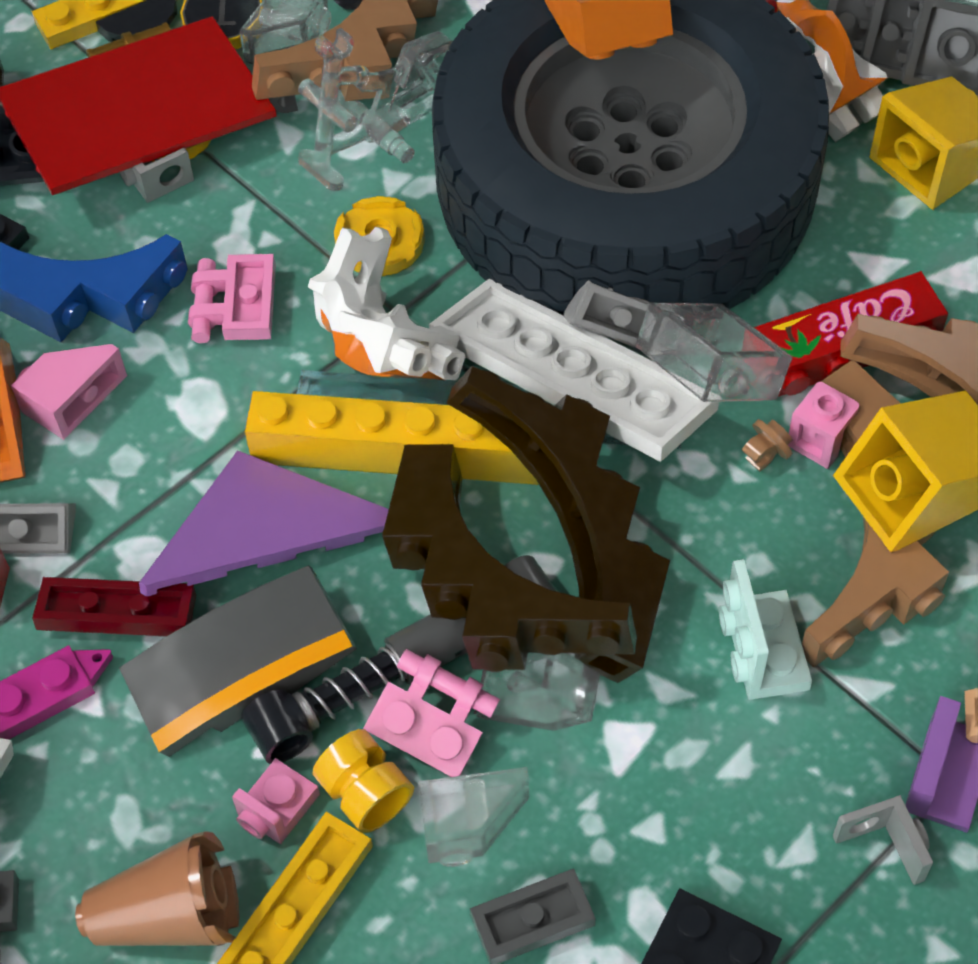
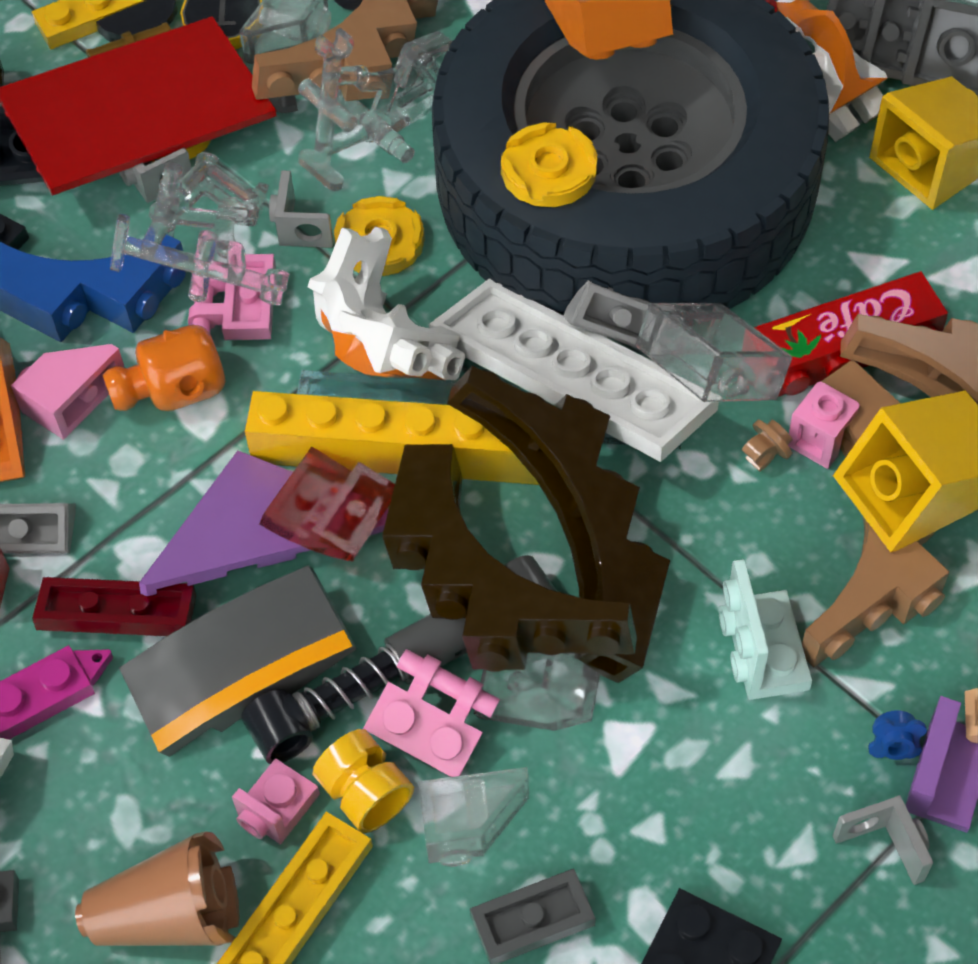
(171, 370): none -> orange piece
(174, 207): none -> clear piece
(286, 220): none -> light grey bracket
(329, 506): none -> clear red slope
(549, 165): none -> yellow tile
(897, 736): none -> blue plate

